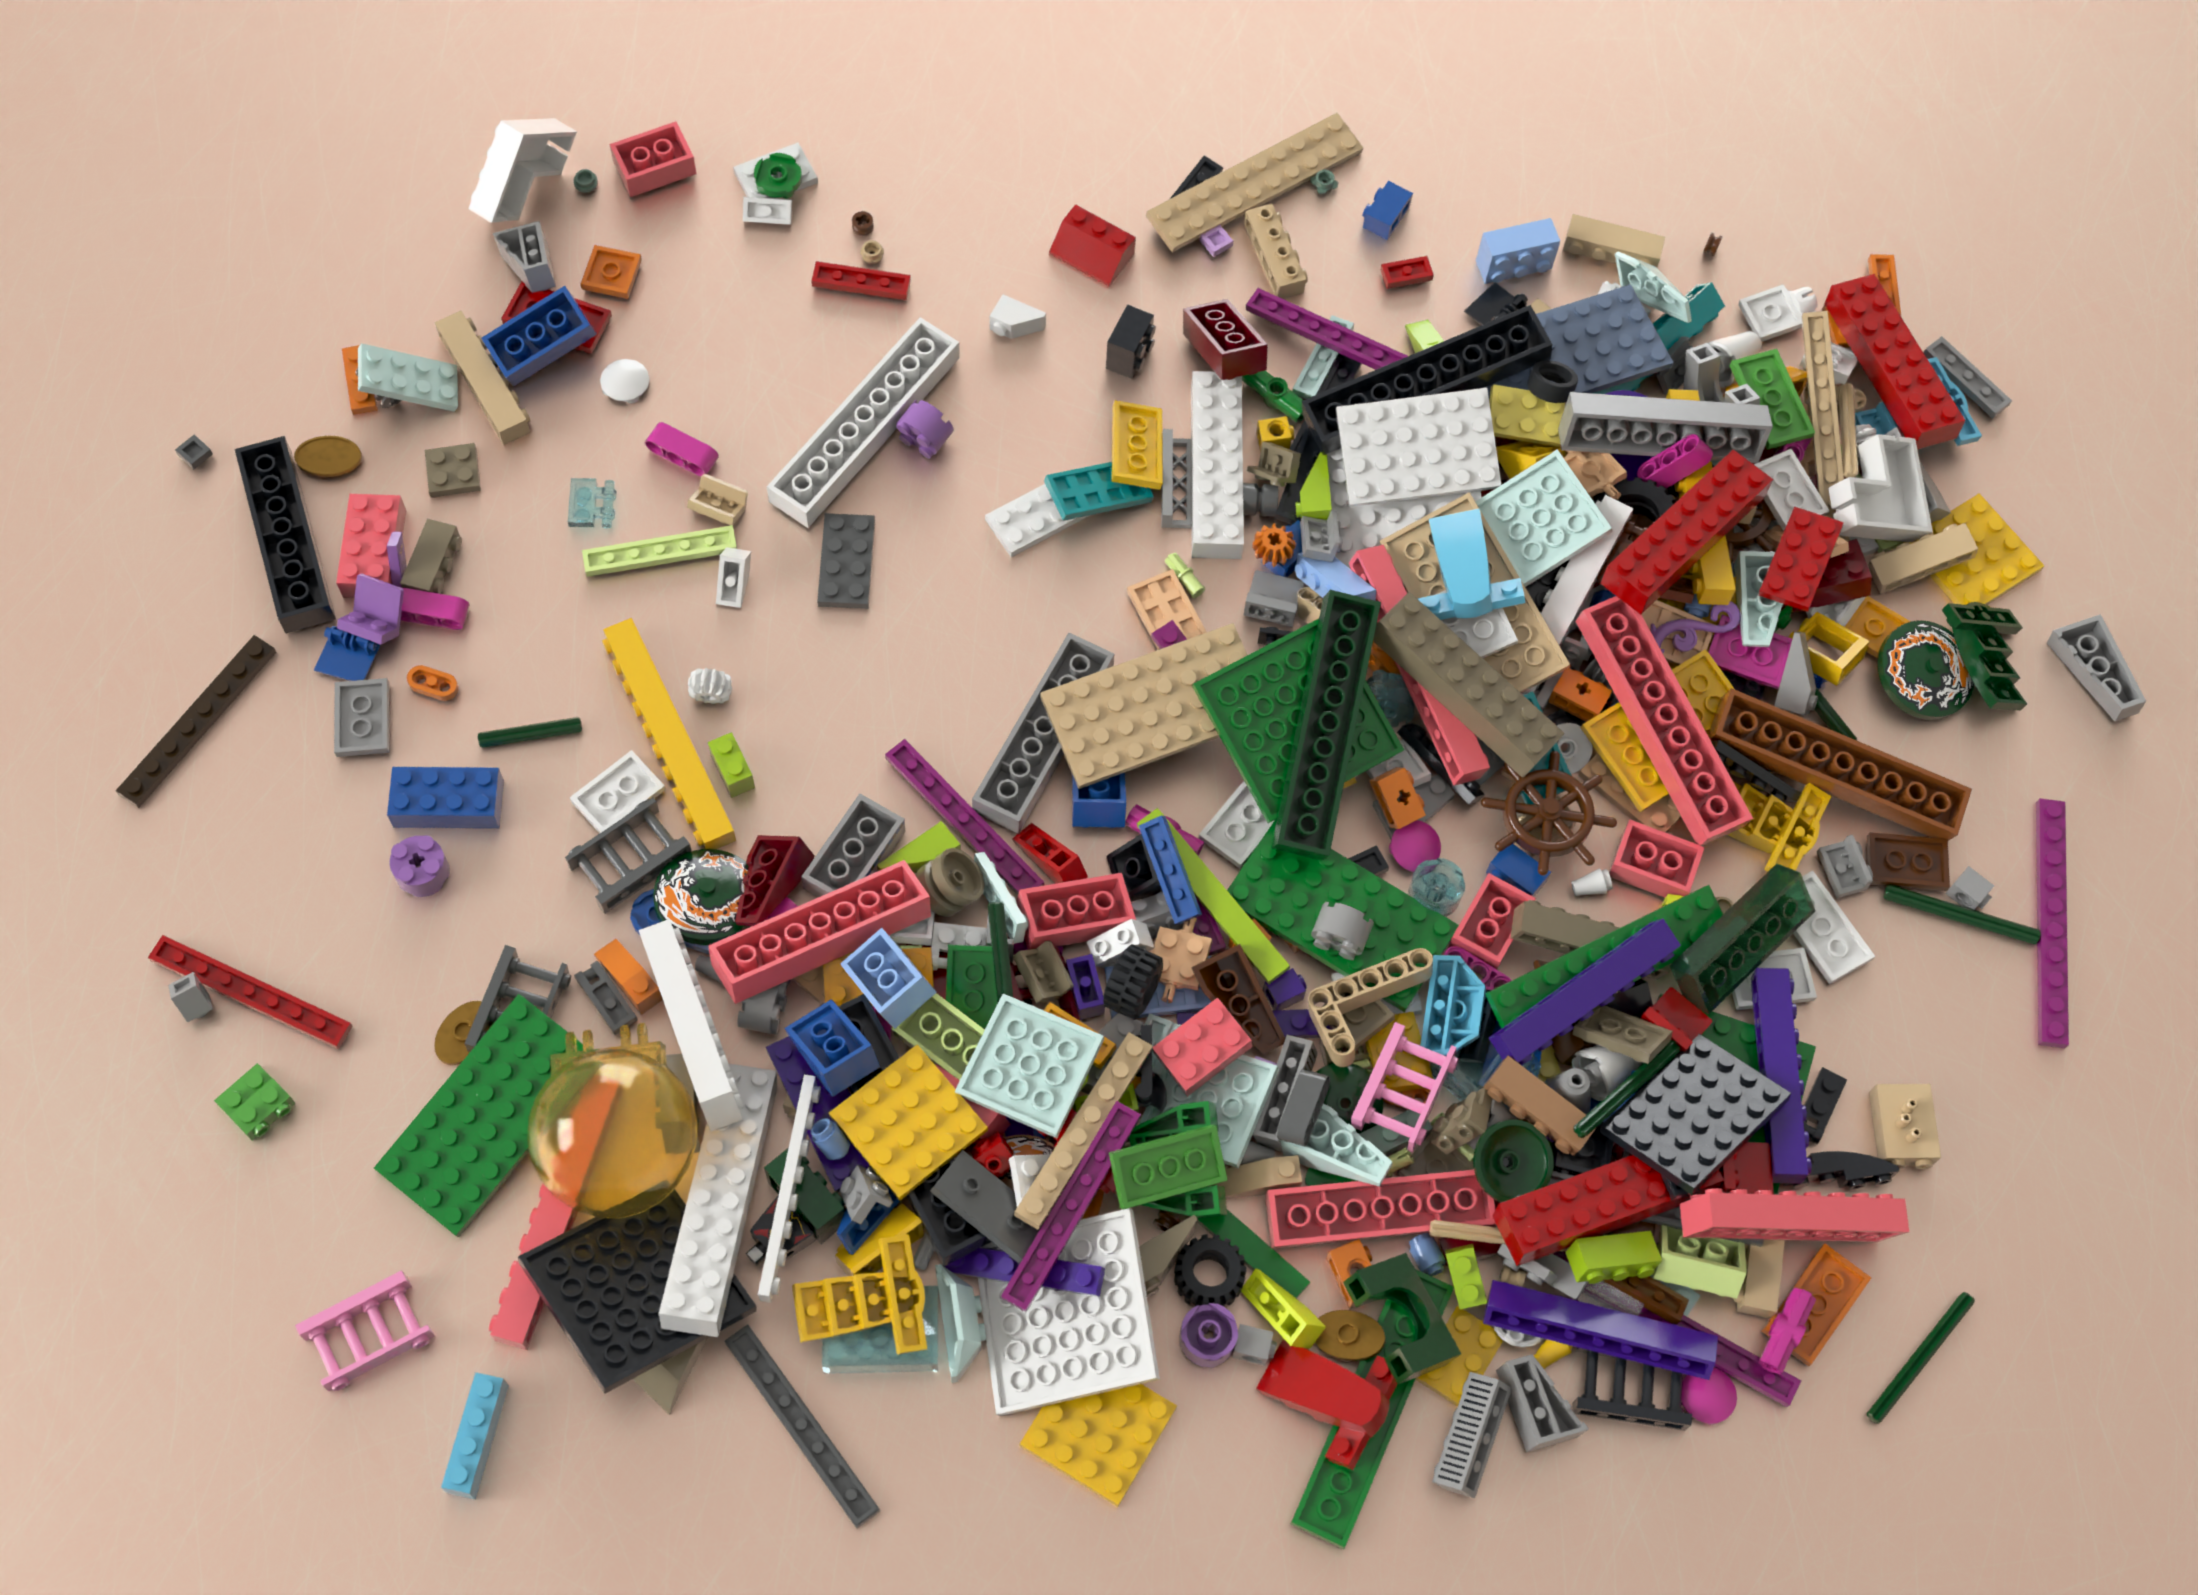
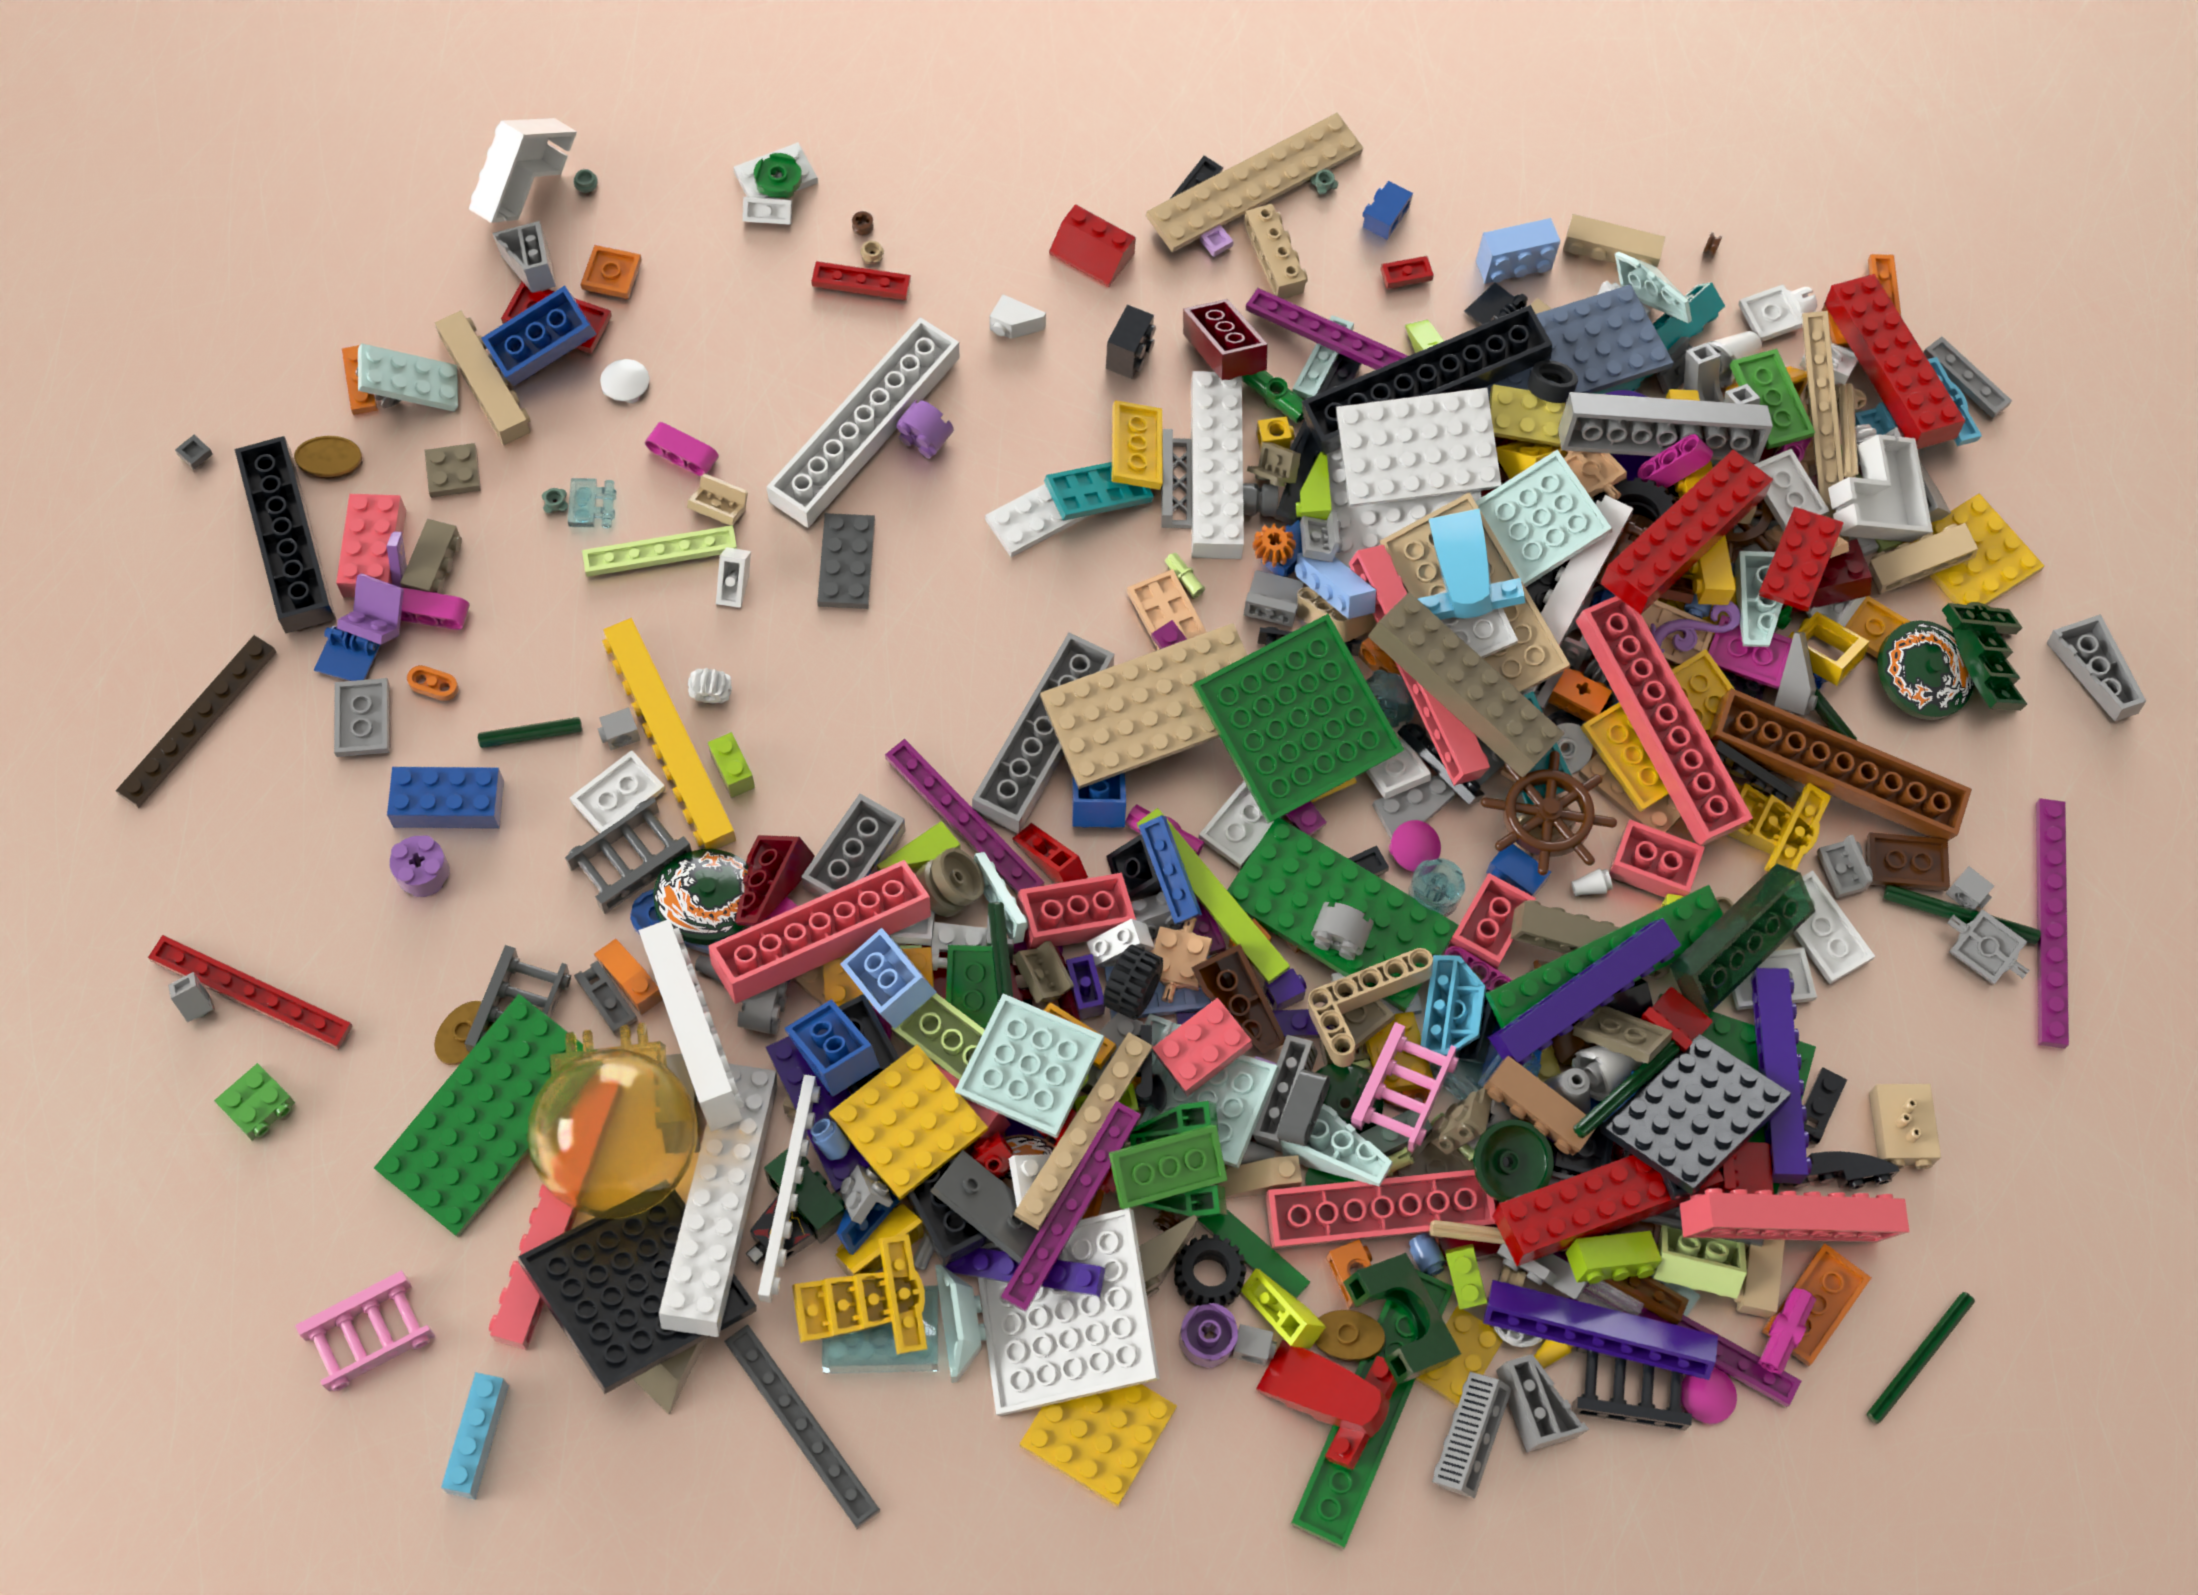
(554, 494): none -> sand green plate
(618, 729): none -> light grey brick
(653, 159): coral brick -> none
(1326, 725): dark green brick -> none
(1387, 791): orange brick -> none
(1988, 946): none -> light grey plate

